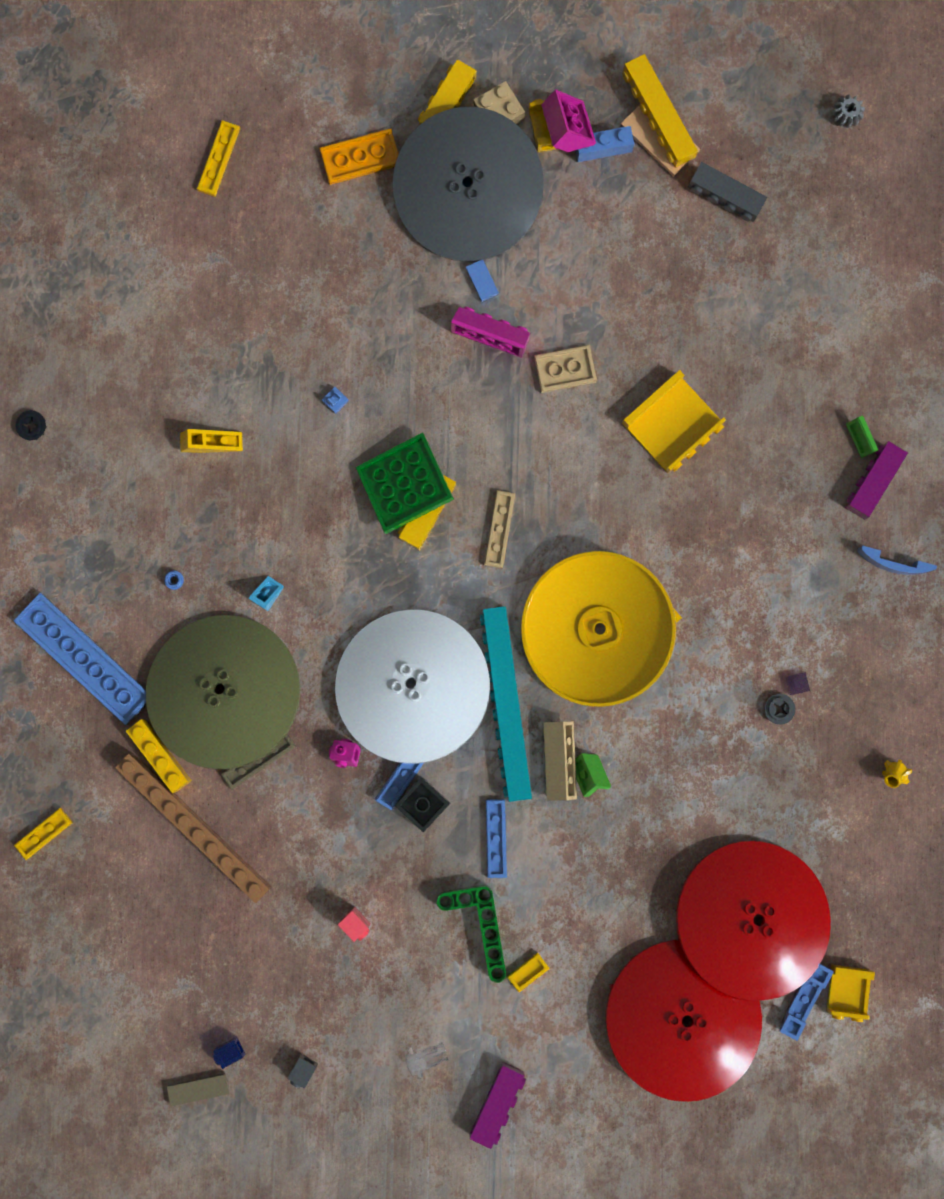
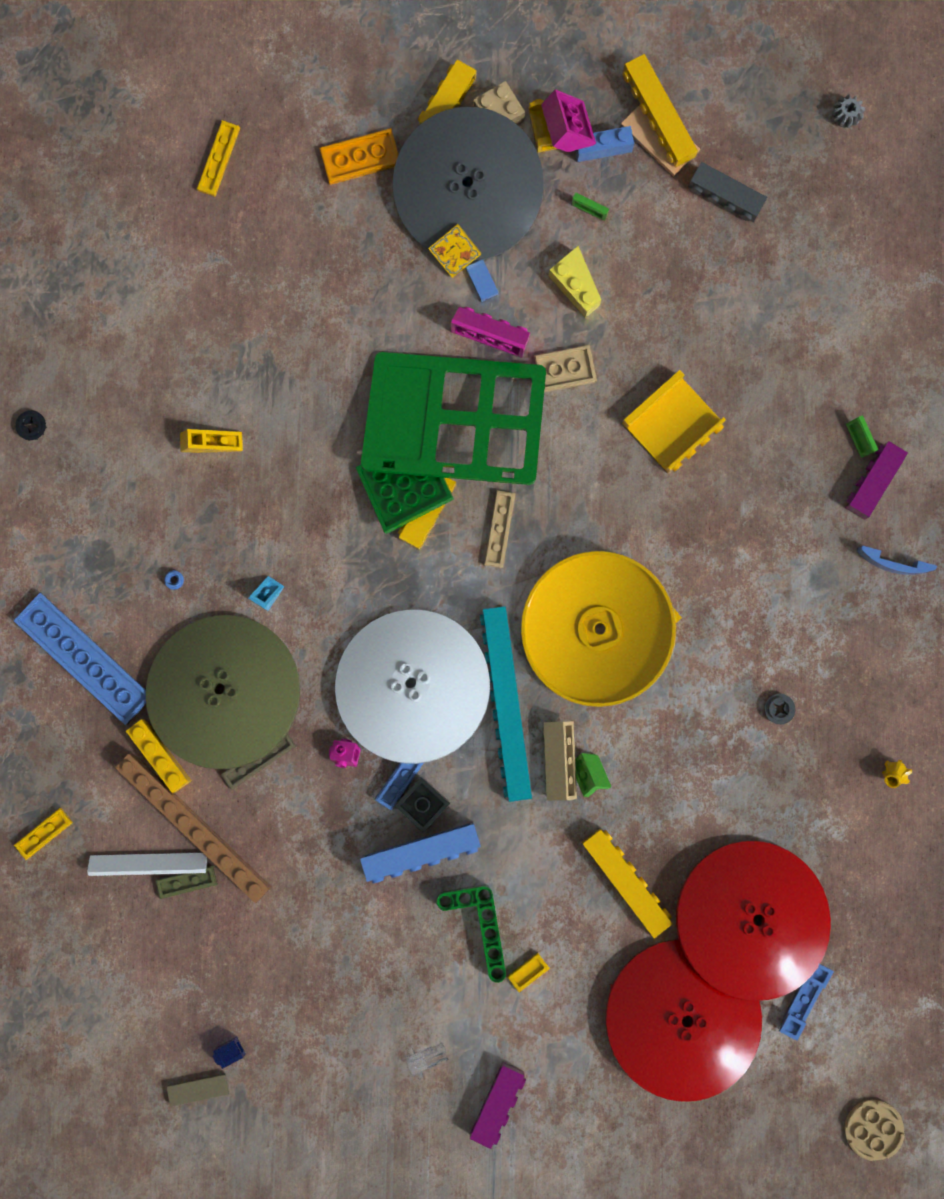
(147, 864): none -> white tile
(185, 883): none -> olive tile
(302, 1071): dark grey brick -> none
(335, 400): medium blue tile -> none
(355, 925): coral brick -> none
(408, 412): none -> green door
(419, 852): none -> medium blue brick
(454, 250): none -> yellow tile
(496, 838): medium blue tile -> none
(575, 282): none -> light yellow wedge
(590, 206): none -> bright green tile
(626, 882): none -> yellow brick
(797, 683): clear purple plate -> none
(849, 992): yellow panel -> none
(874, 1130): none -> tan tile

